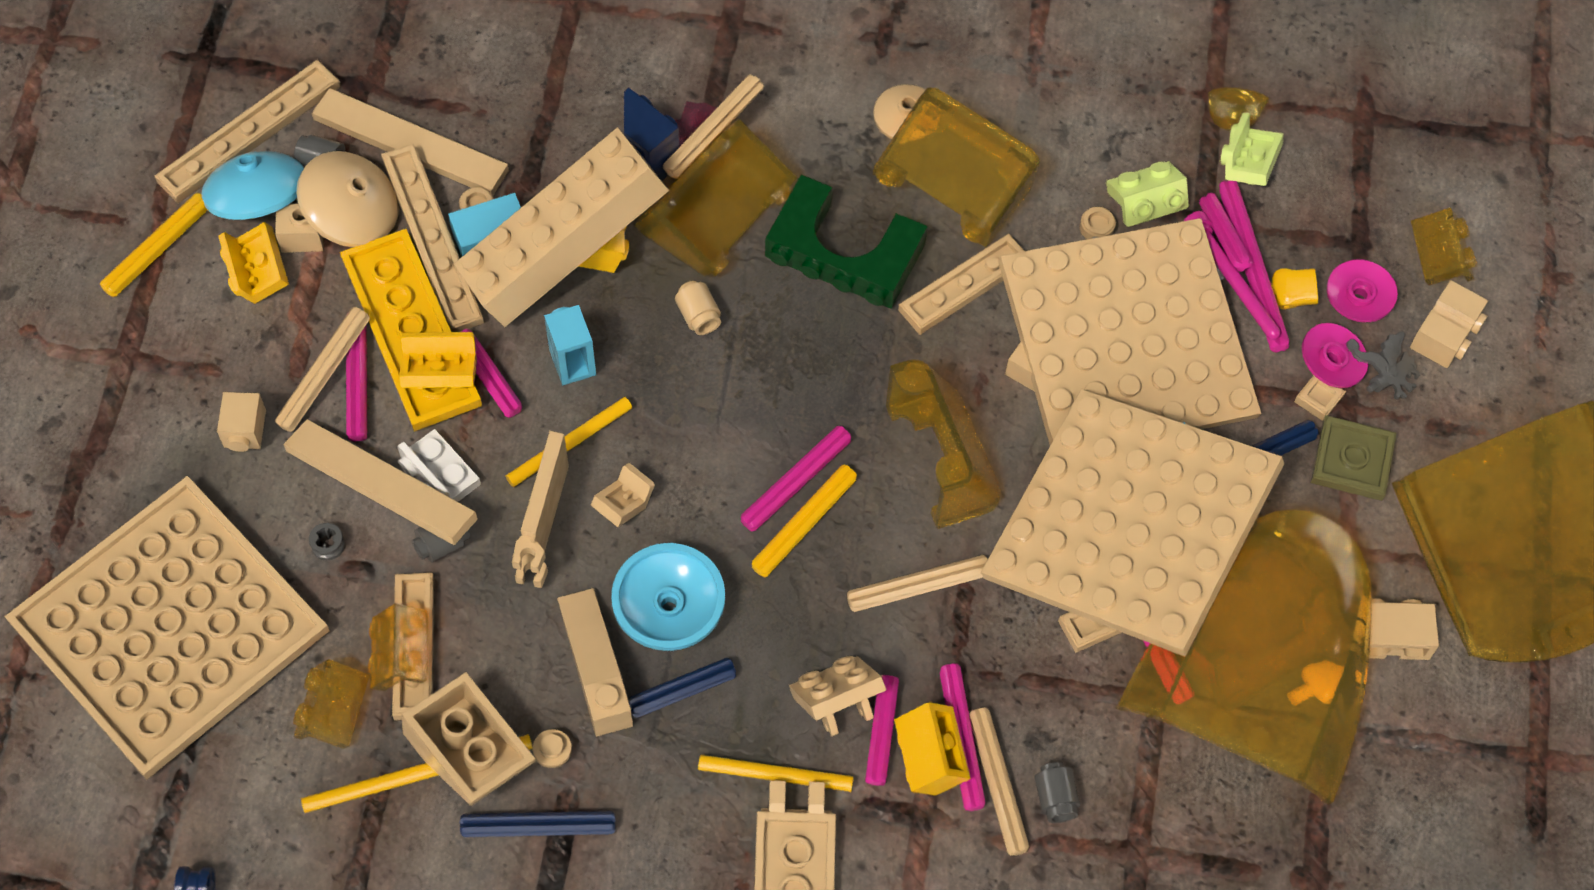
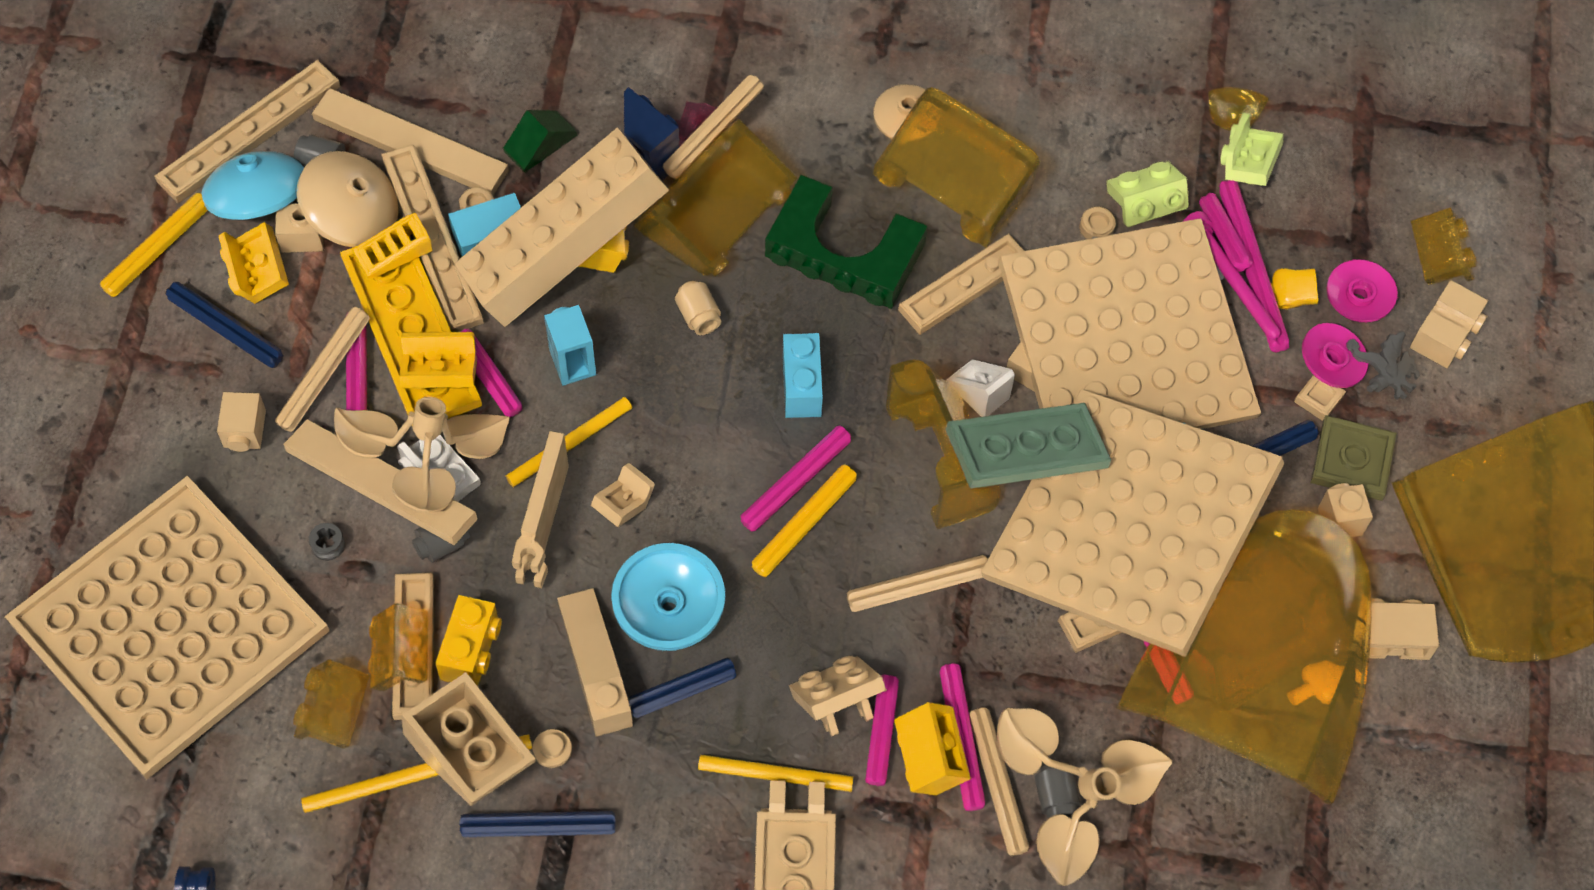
(224, 324): none -> dark blue axle
(387, 237): none -> yellow slope
(422, 489): none -> tan plant
(468, 639): none -> yellow brick
(538, 137): none -> dark green slope
(802, 375): none -> medium azure piece
(983, 385): none -> white slope
(1027, 445): none -> sand green tile
(1128, 774): none -> tan plant
(1347, 508): none -> tan brick

